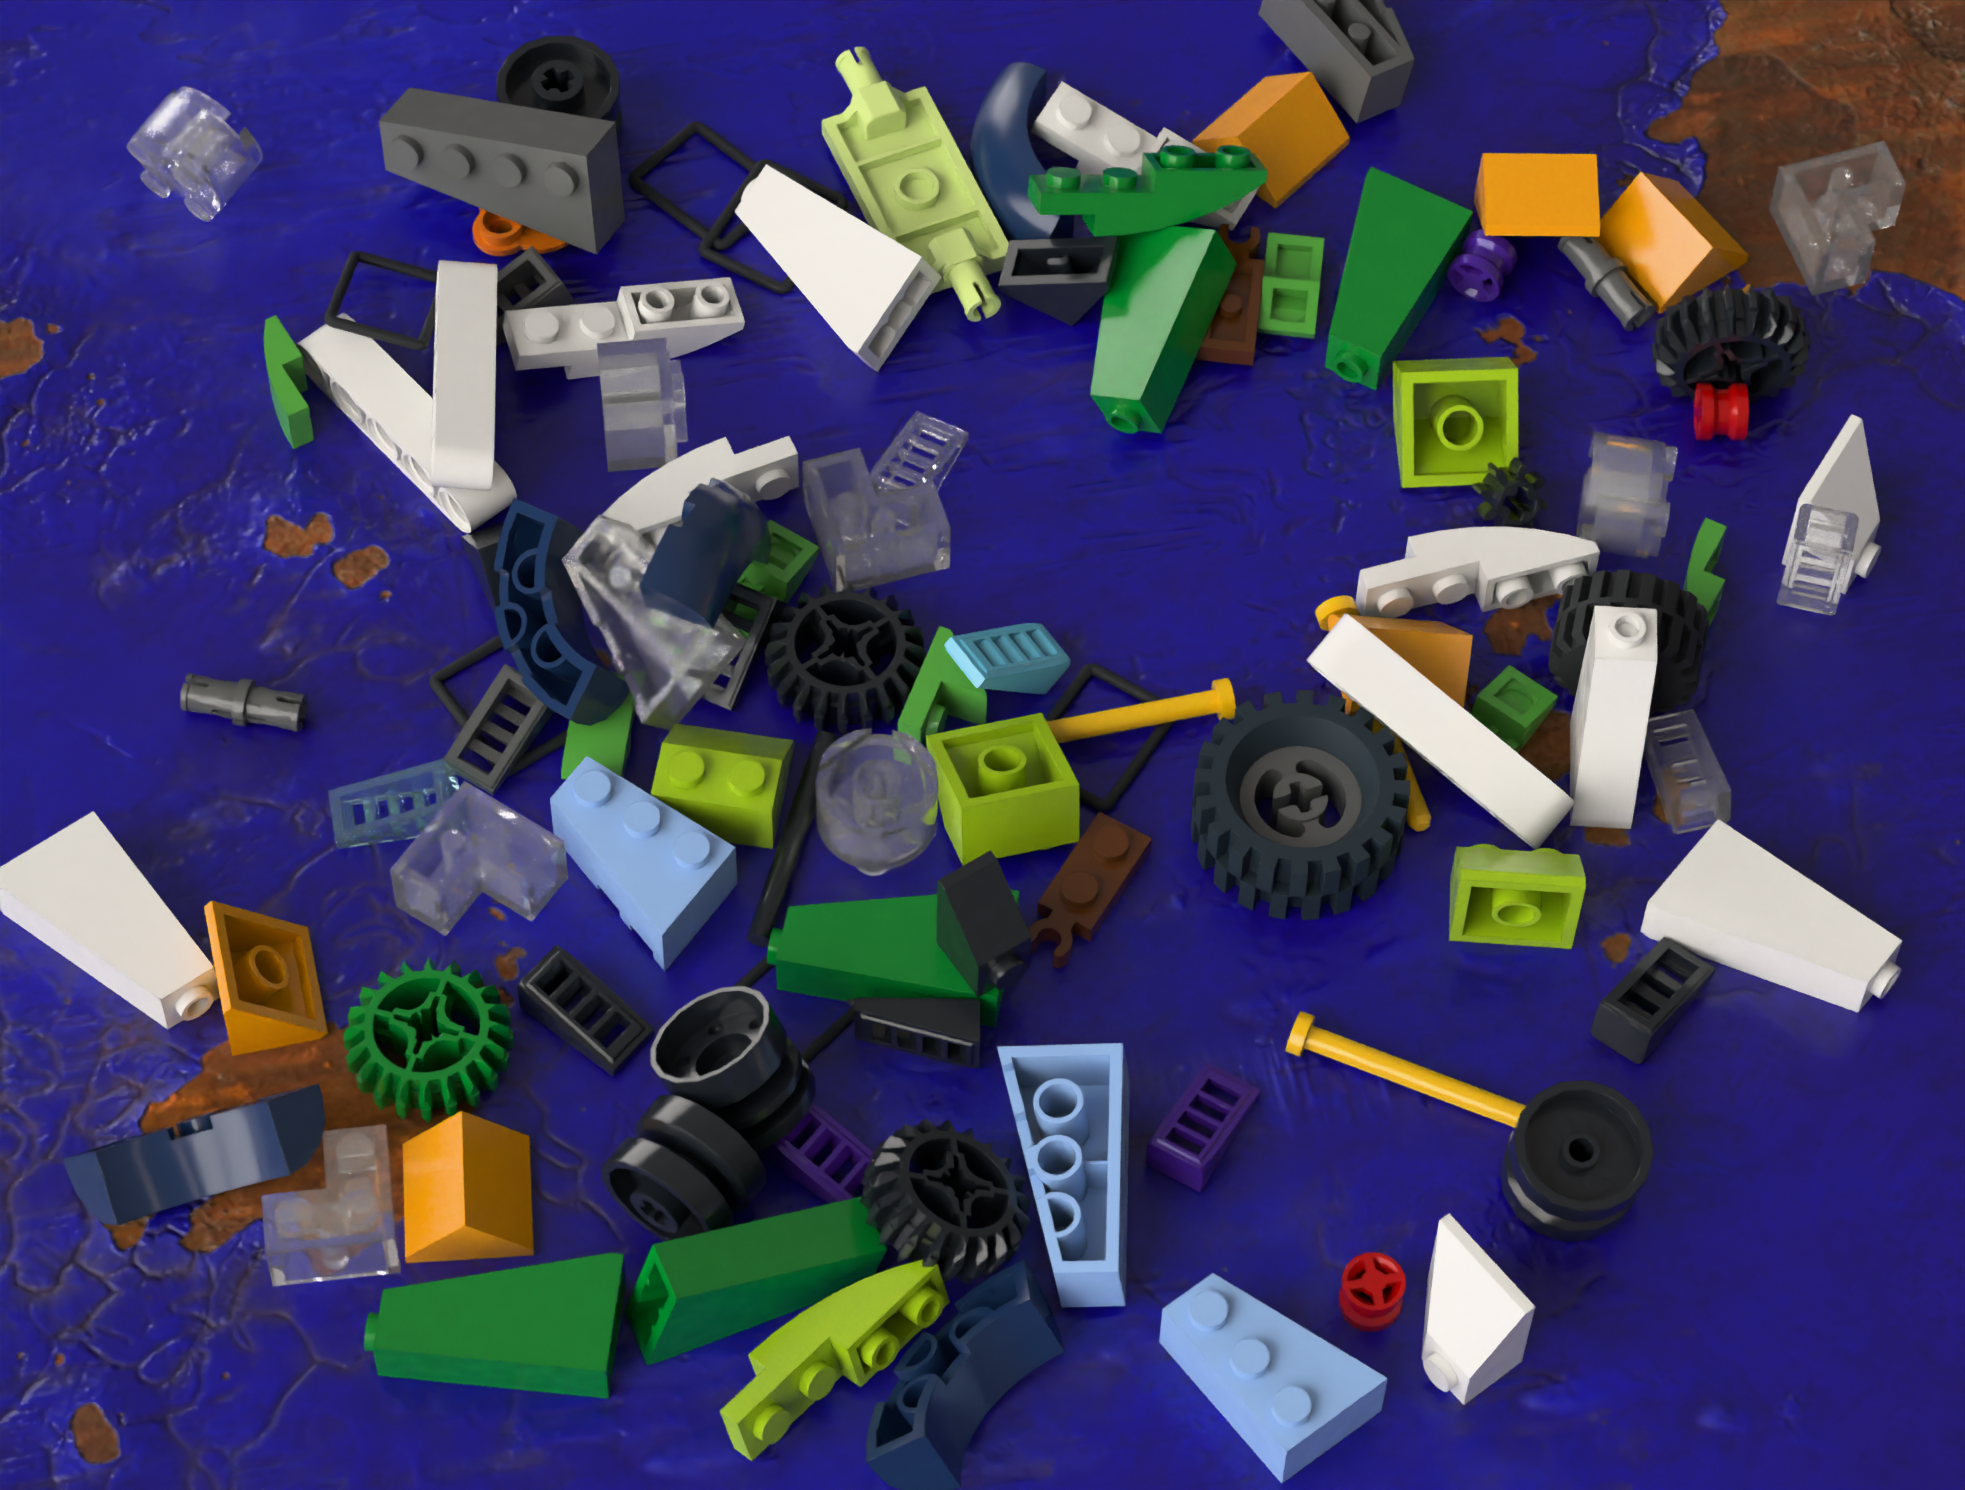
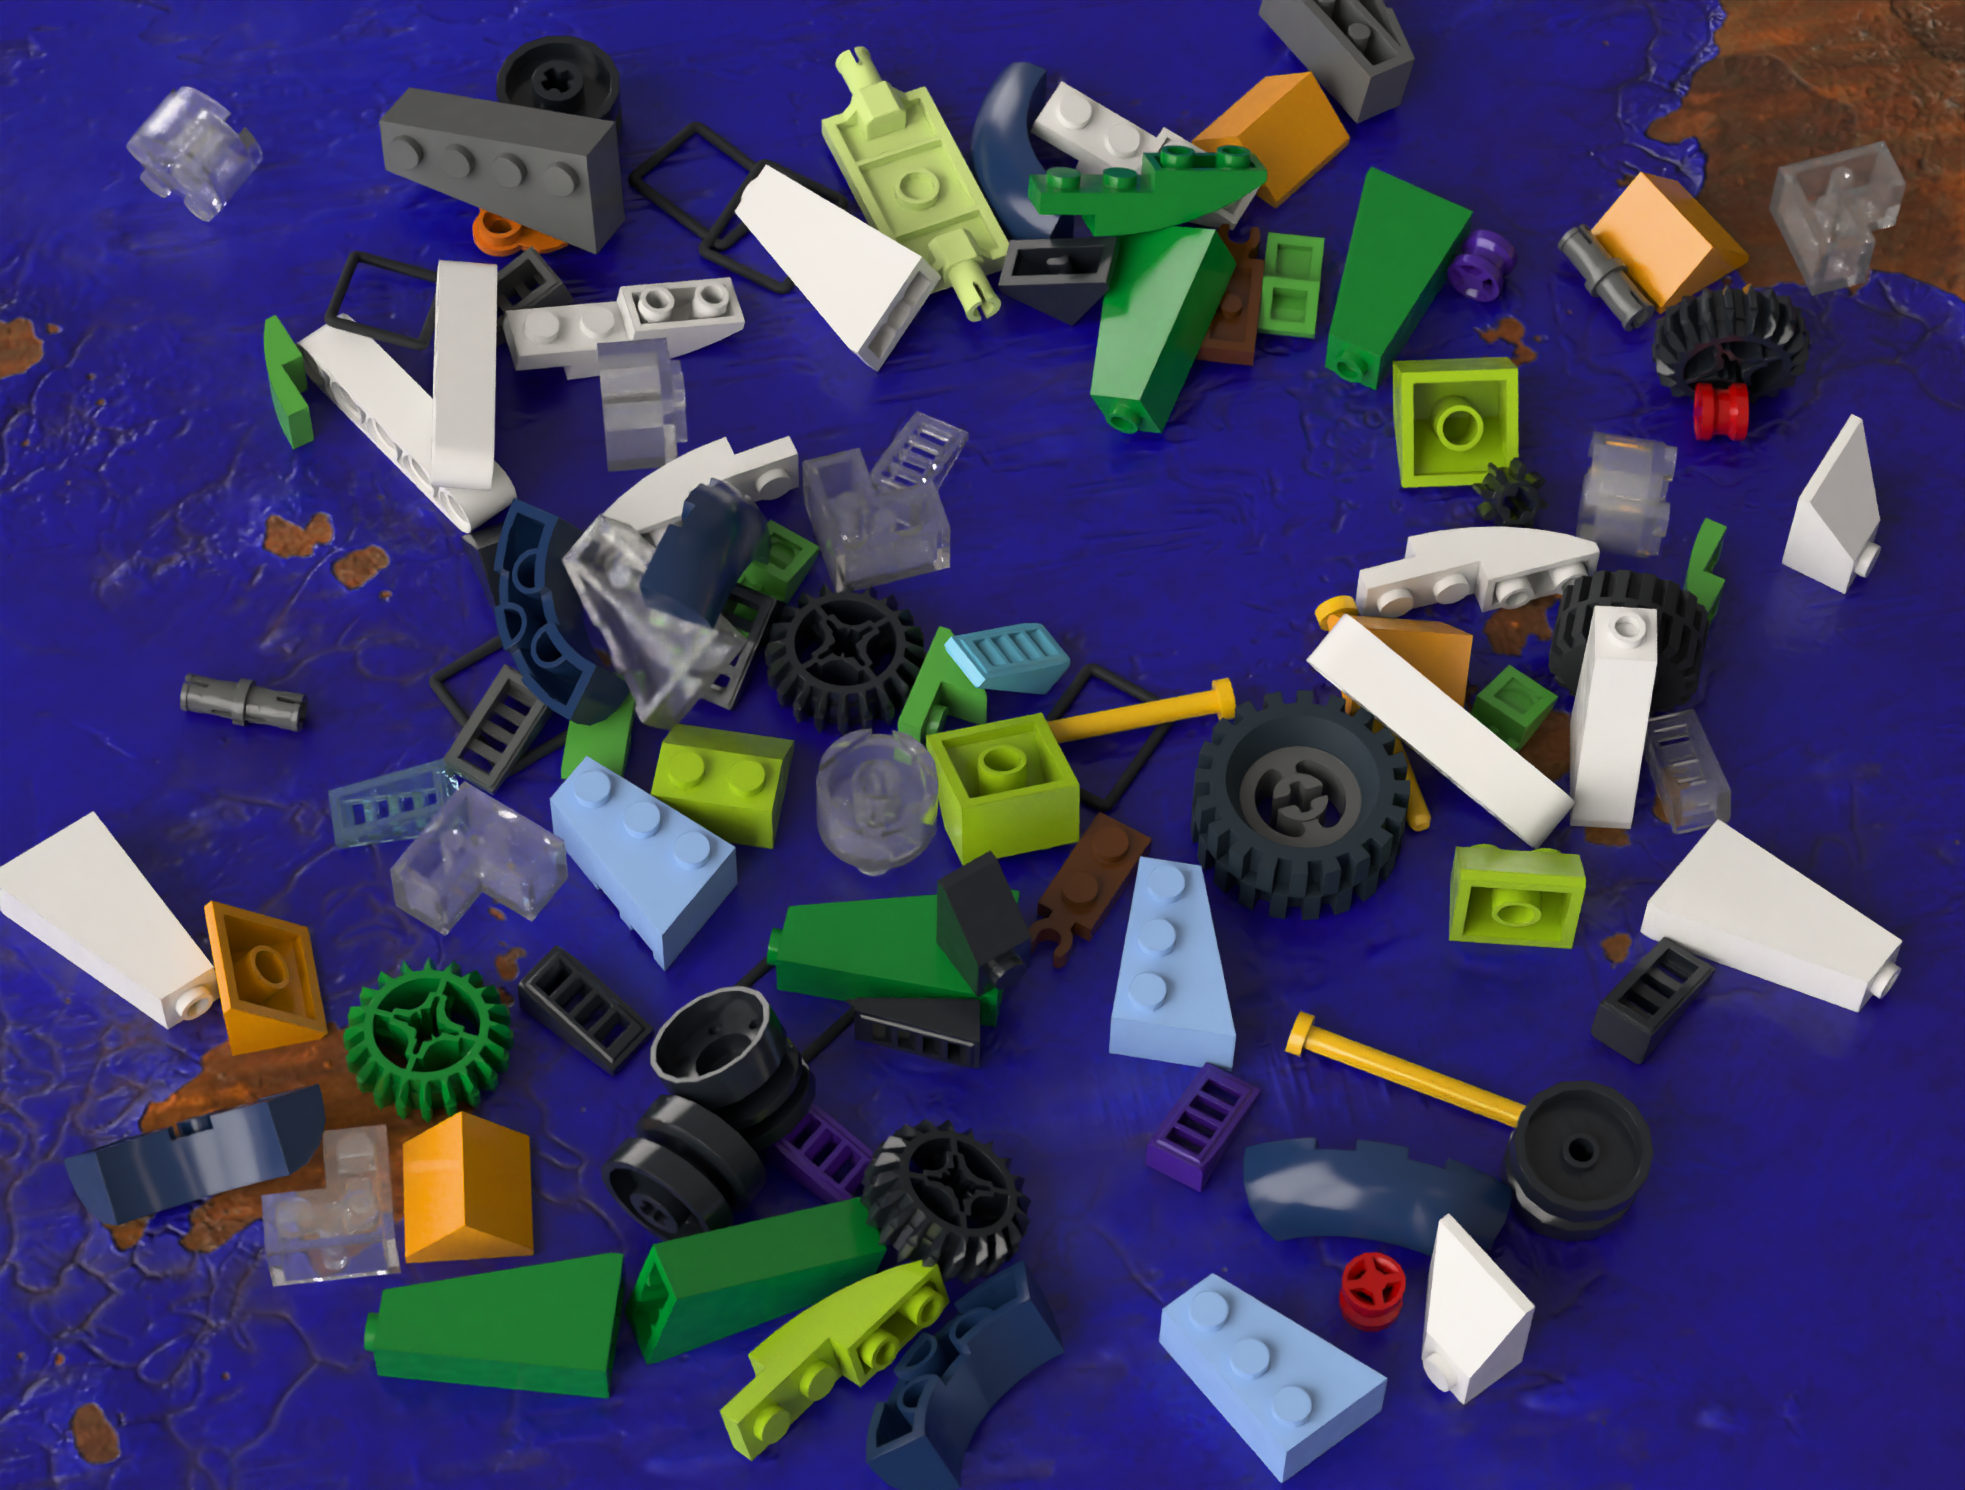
(789, 846): black bar -> none
(1076, 1147): light blue wedge -> none
(1171, 975): none -> light blue wedge
(1368, 1194): none -> dark blue brick
(1538, 194): light orange slope -> none
(1819, 556): clear slope -> none

